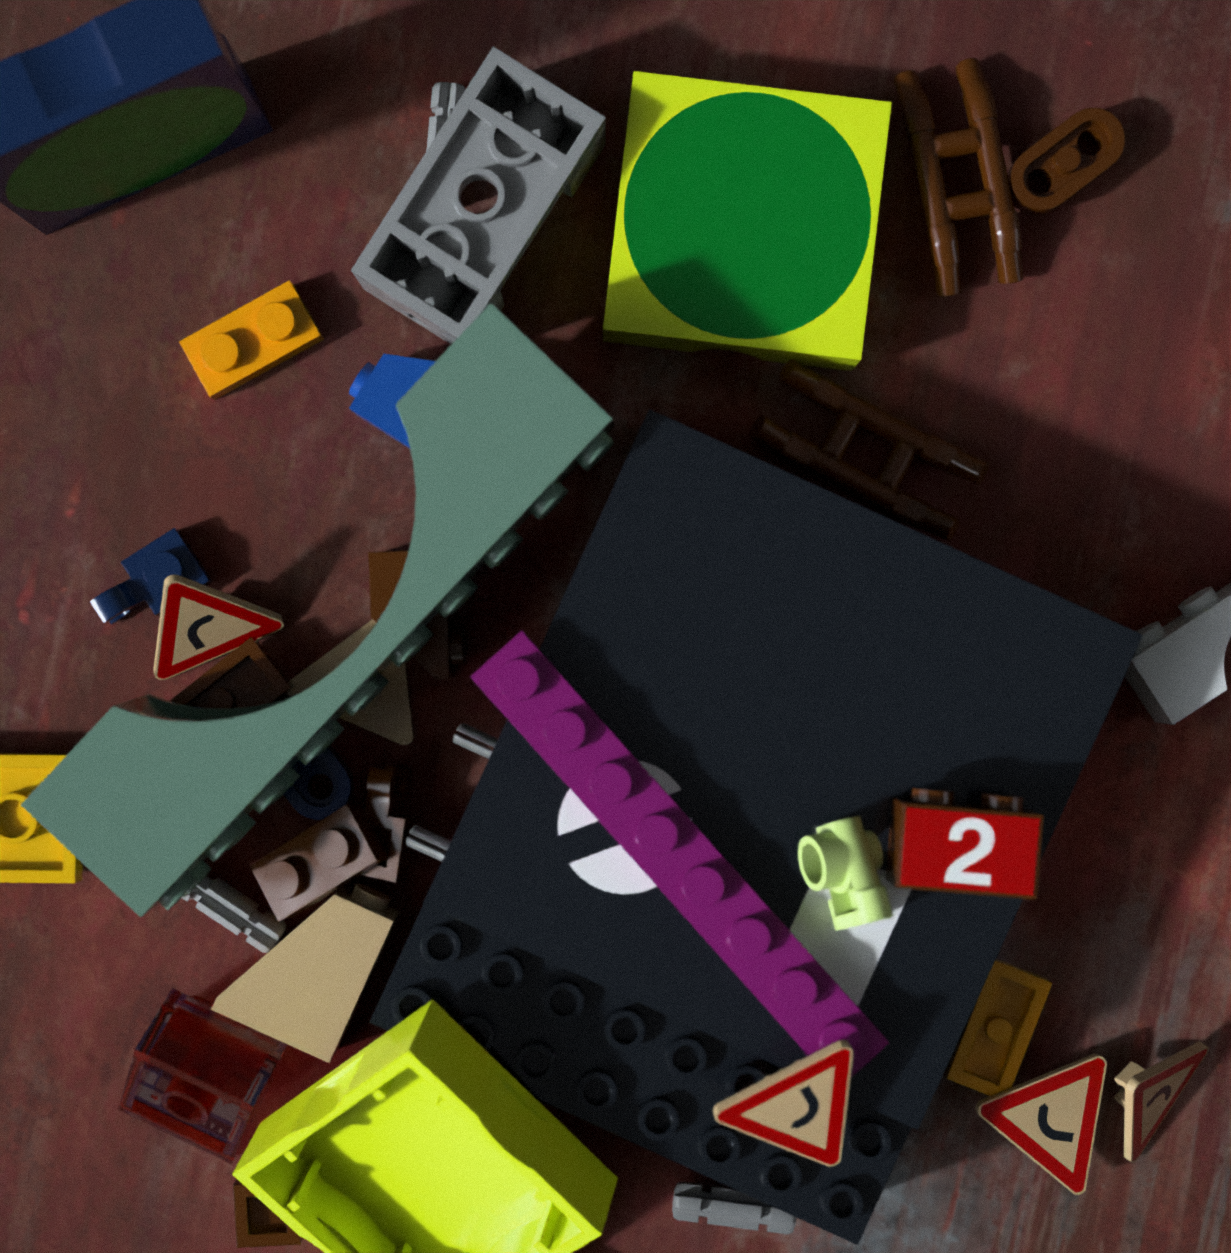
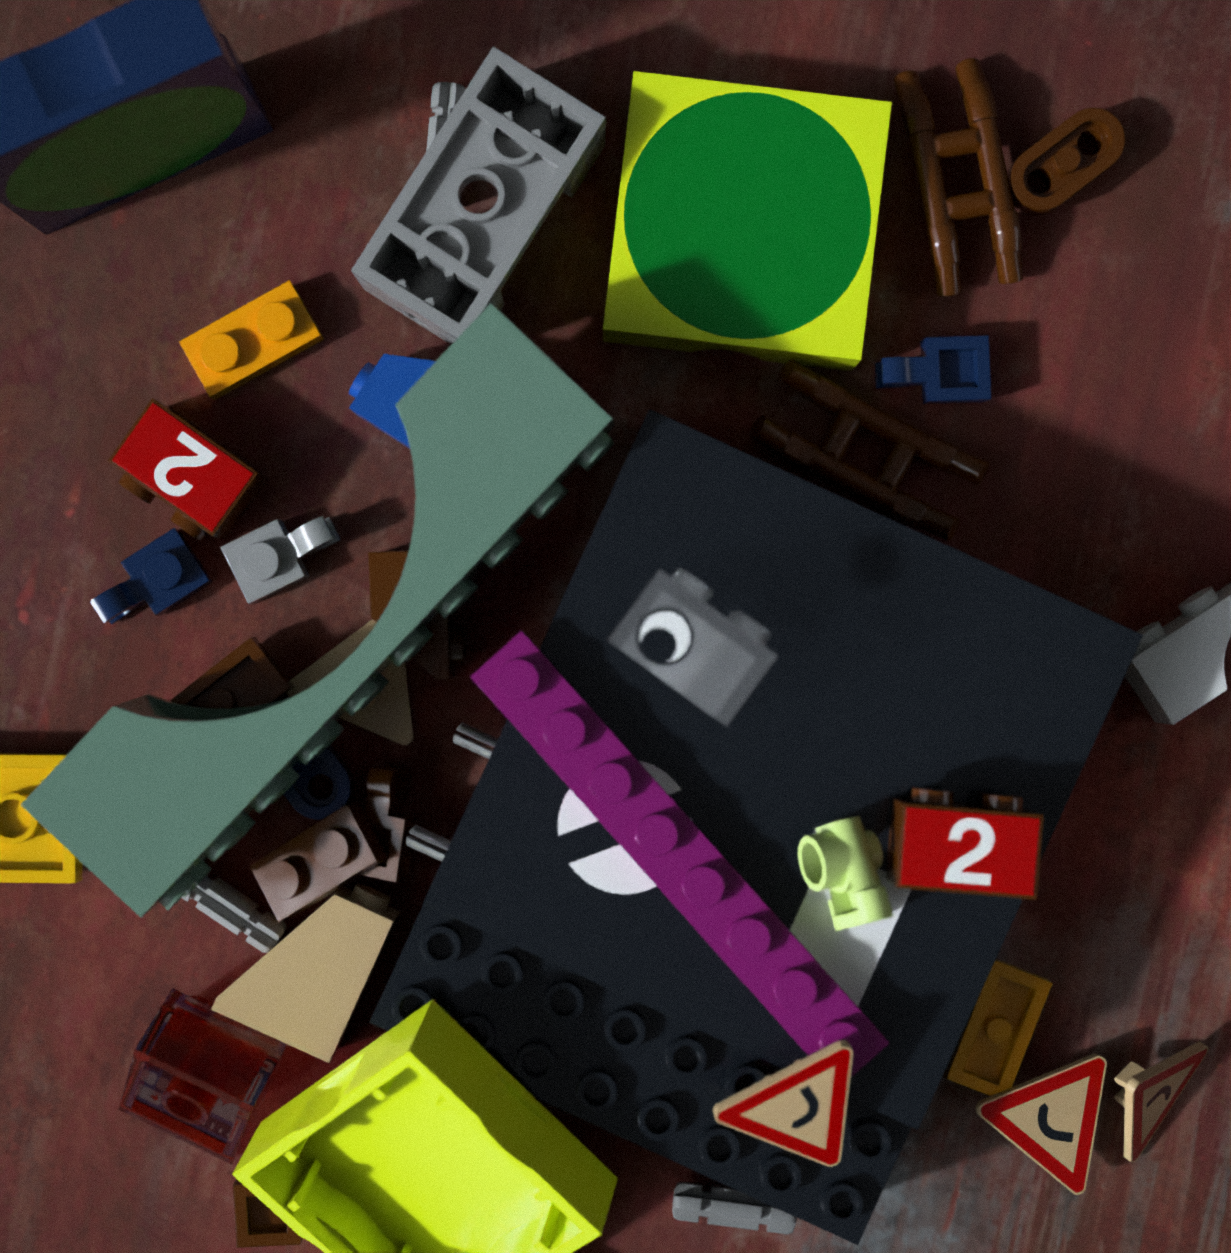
(187, 471): none -> brick
(204, 625): piece -> none
(272, 558): none -> light grey plate
(693, 645): none -> clear brick
(948, 370): none -> dark blue plate

